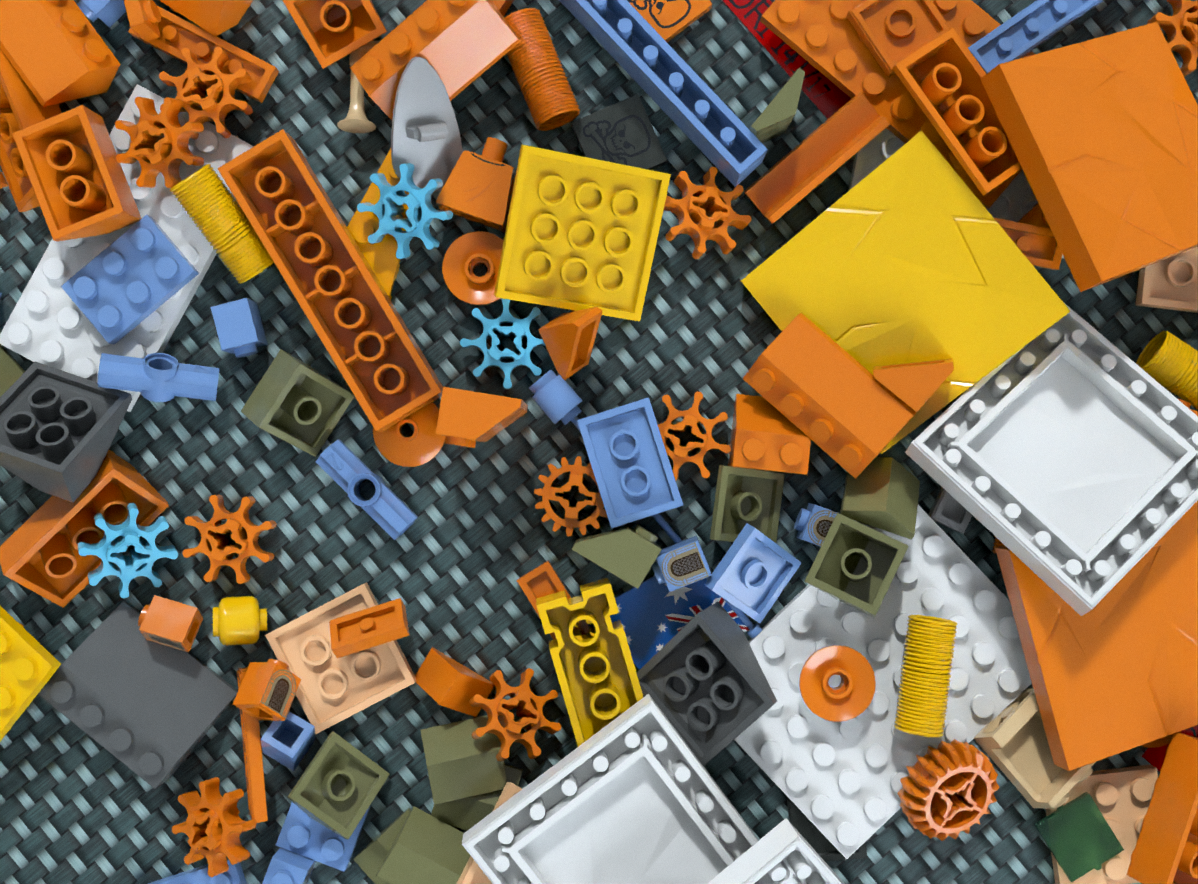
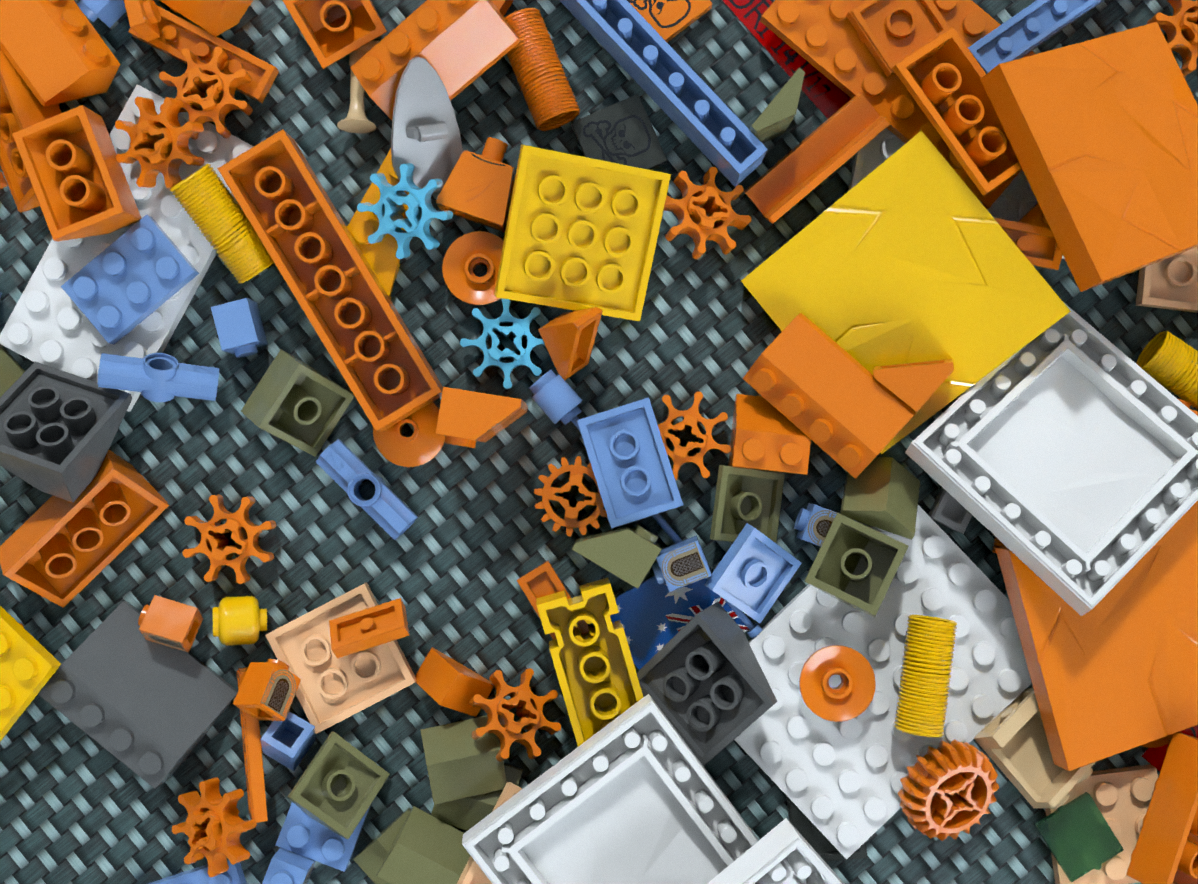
(116, 540): medium azure gear -> none

